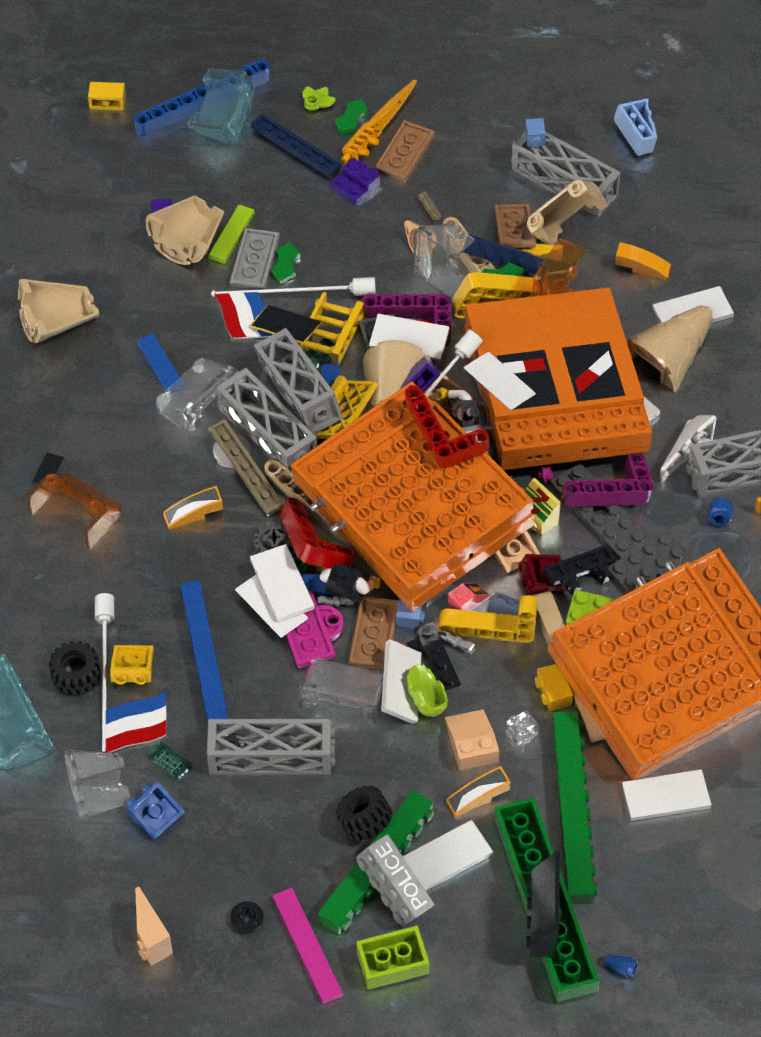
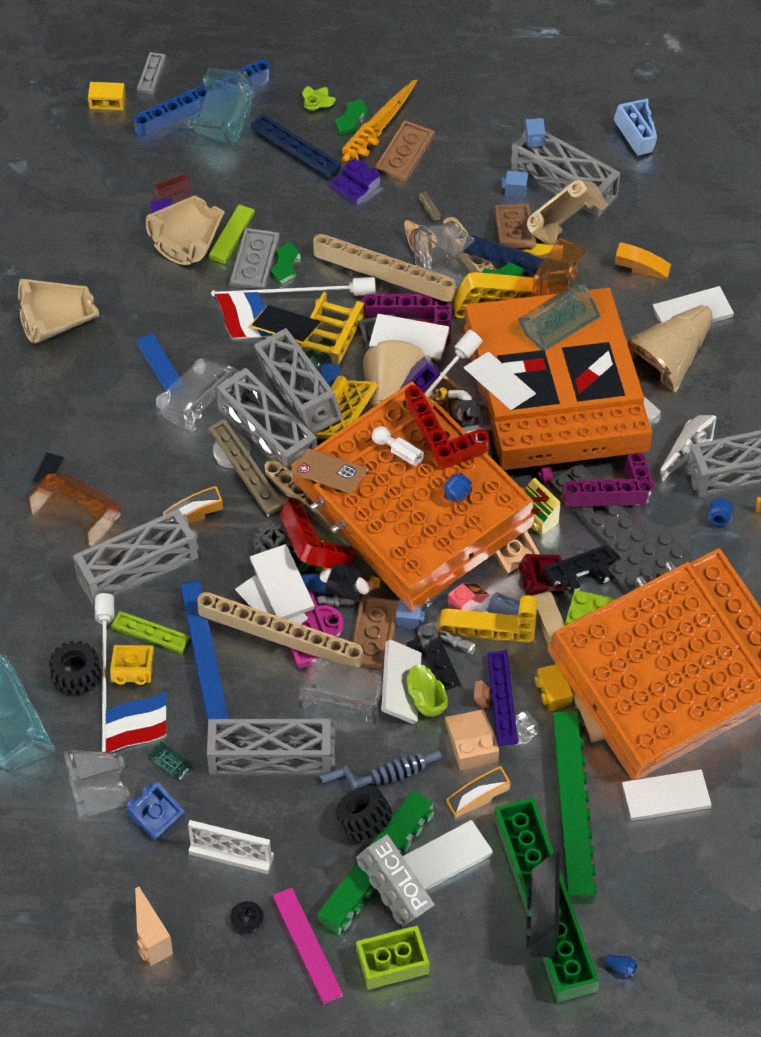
(117, 562): none -> light grey piece
(150, 632): none -> lime tile
(151, 73): none -> light grey tile
(172, 187): none -> clear red tile
(242, 853): none -> white fence
(272, 623): none -> tan beam
(329, 470): none -> medium nougat sticker
(384, 267): none -> tan beam
(390, 770): none -> sand blue piece
(399, 446): none -> white piece
(457, 487): none -> blue head
(482, 694): none -> nougat plate
(502, 698): none -> dark purple tile
(515, 183): none -> medium blue brick
(559, 316): none -> clear light blue slope

